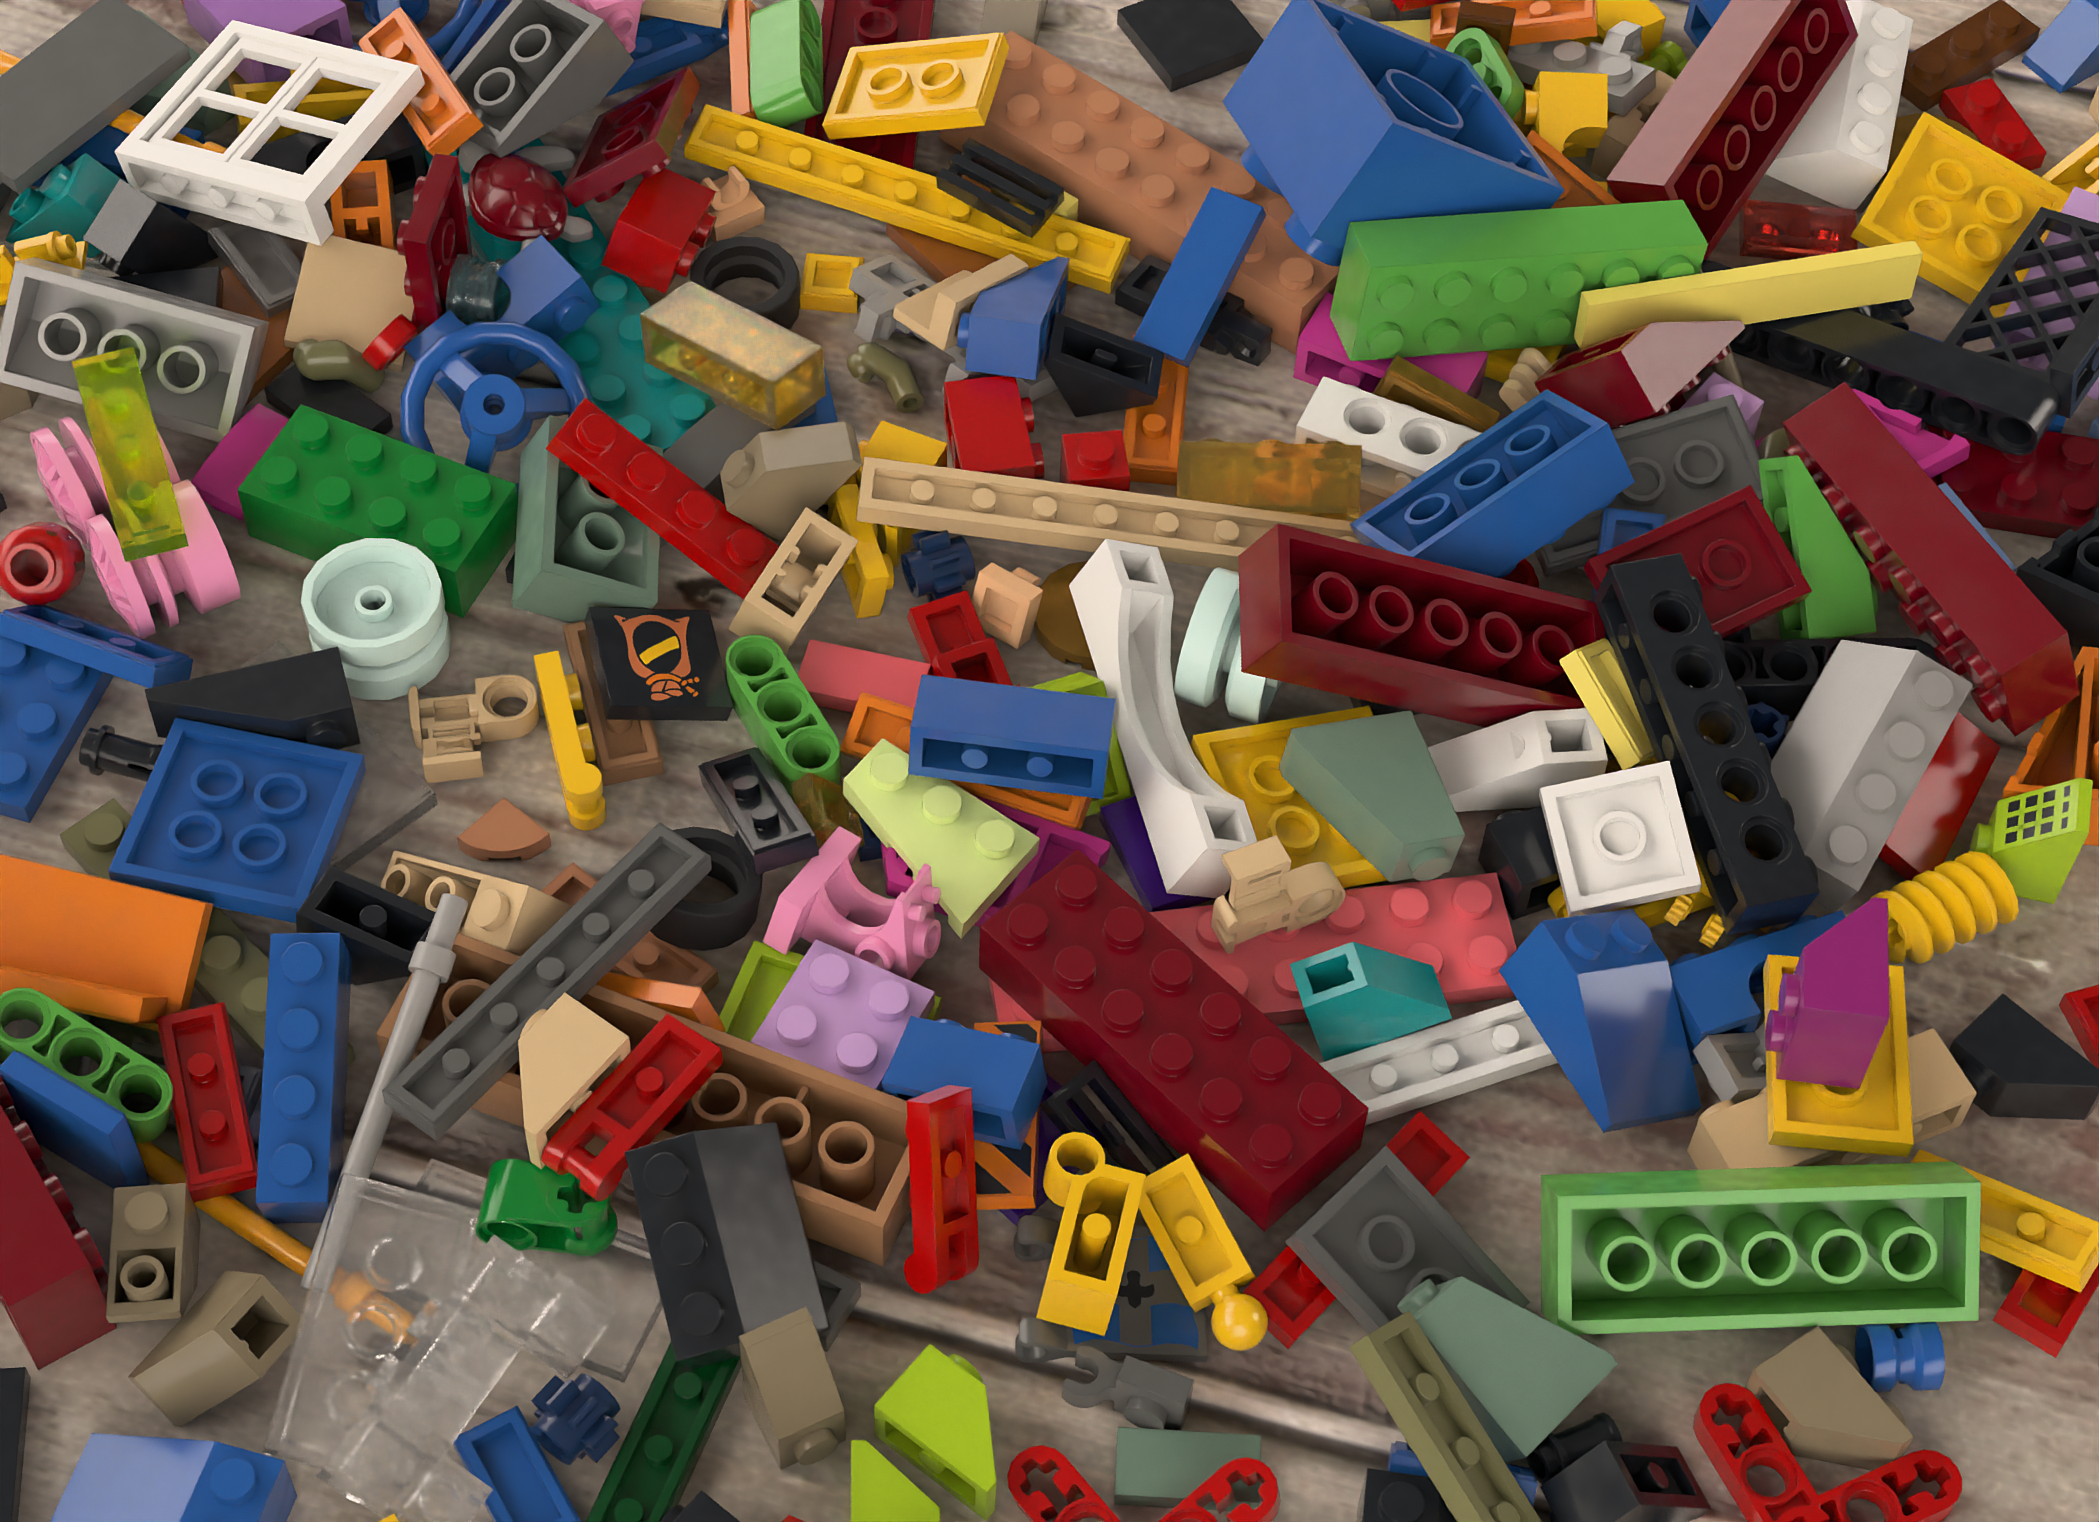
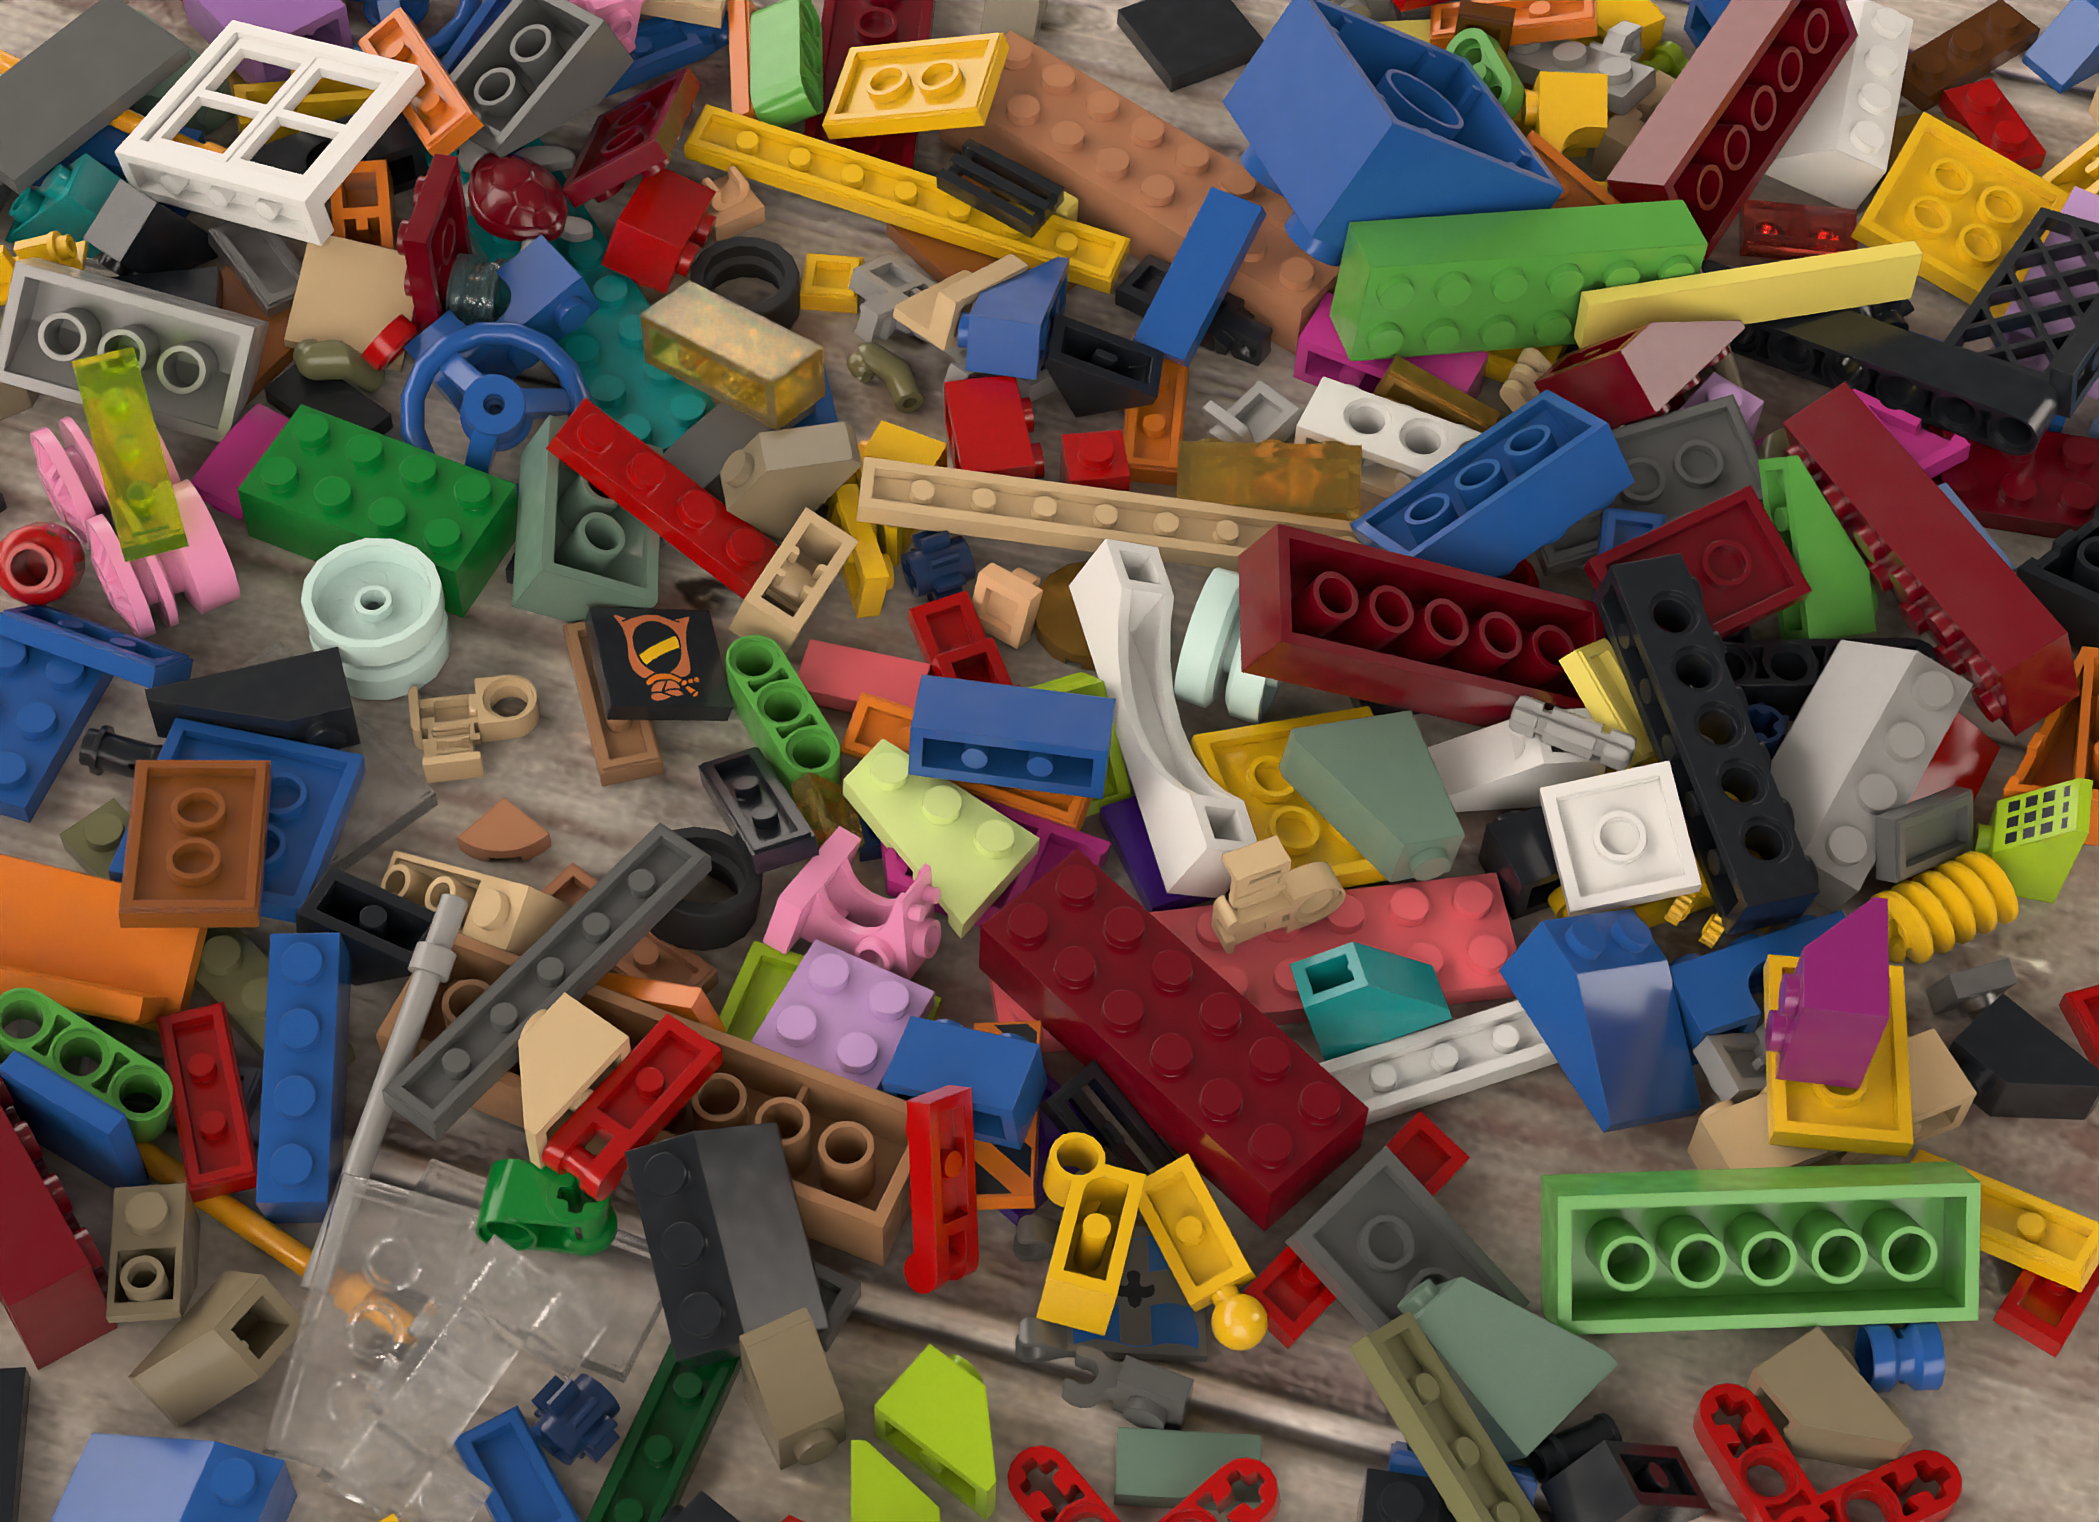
(196, 844): none -> dark orange tile
(570, 743): yellow plate -> none
(1254, 417): none -> light grey bracket
(1572, 733): none -> light grey axle
(1924, 834): none -> dark grey tile
(1971, 988): none -> flat silver plate

